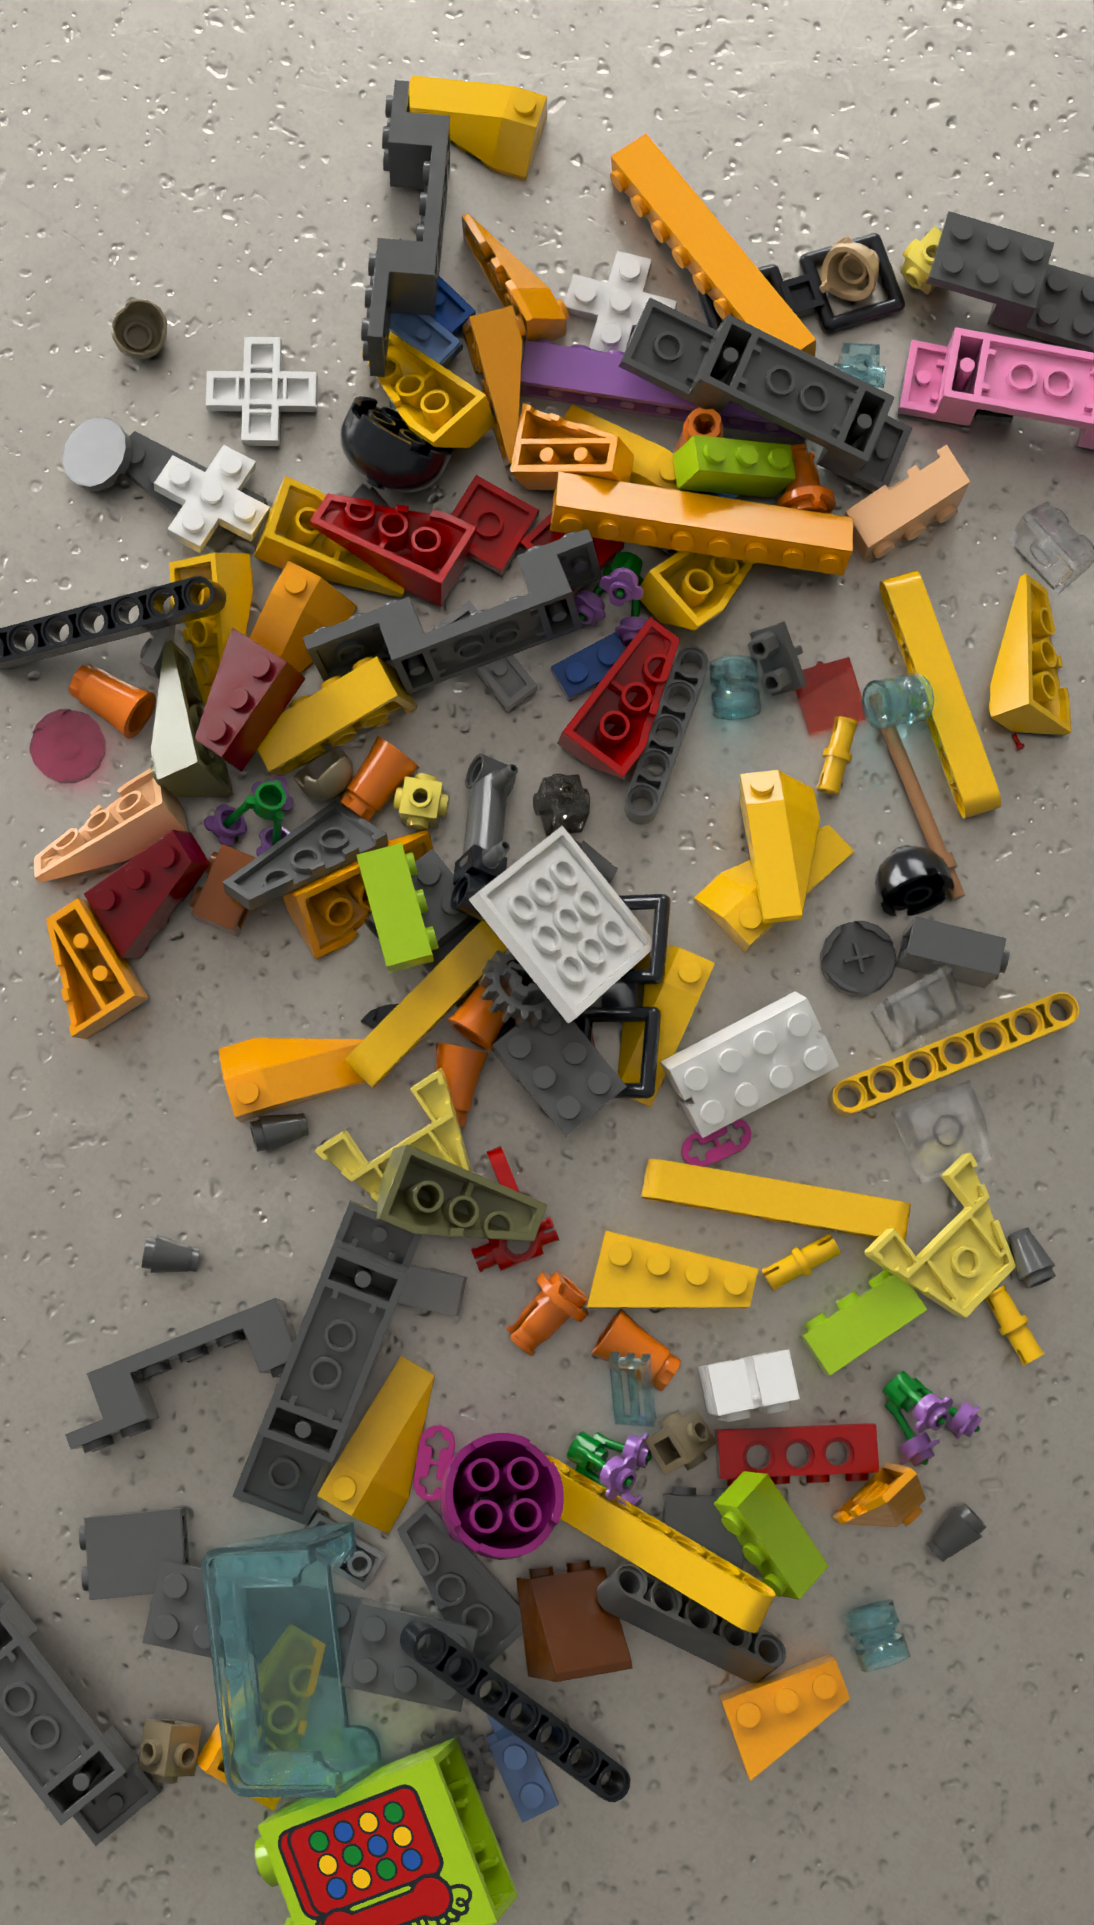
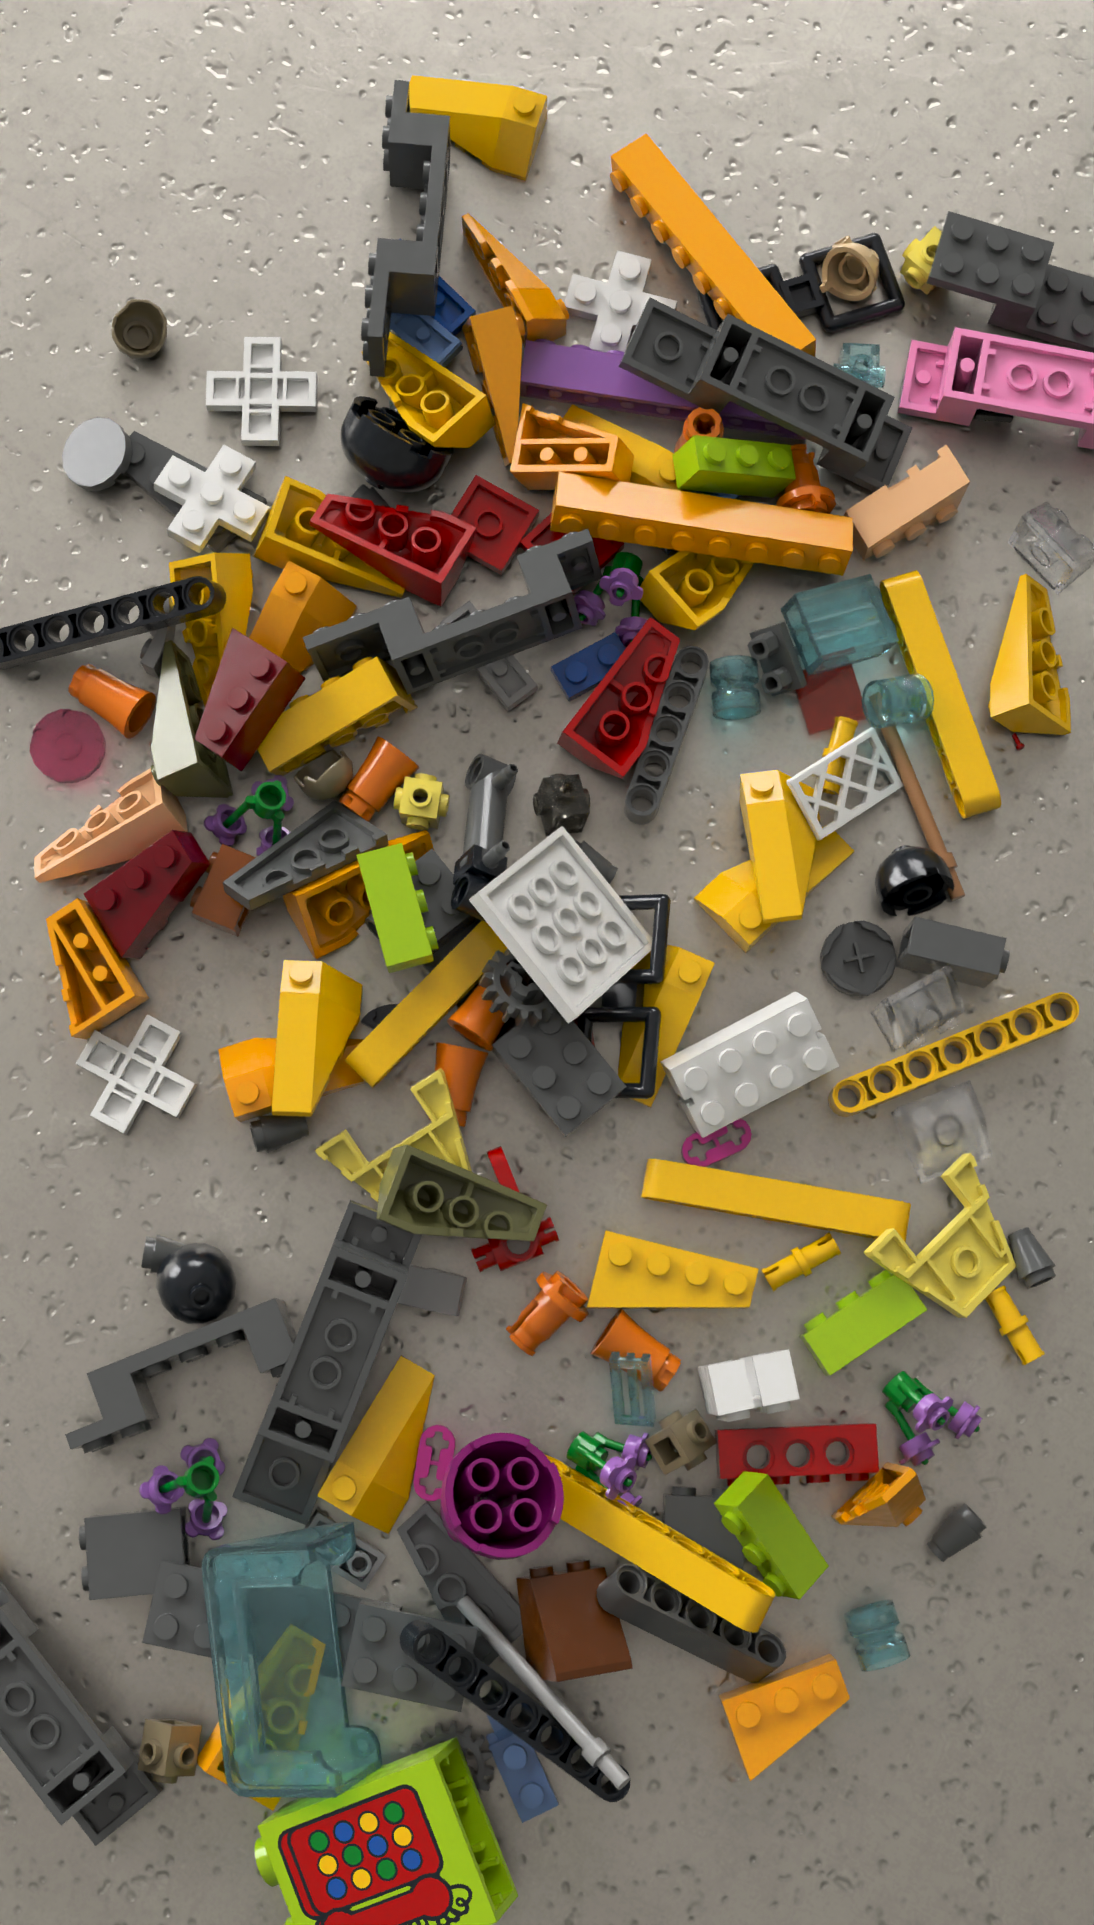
(136, 1074): none -> white plate
(196, 1283): none -> black cylinder
(198, 1482): none -> medium lavender plant
(314, 1023): none -> yellow wedge
(594, 1749): none -> light grey bar
(819, 770): none -> white window
(839, 624): none -> clear light blue brick

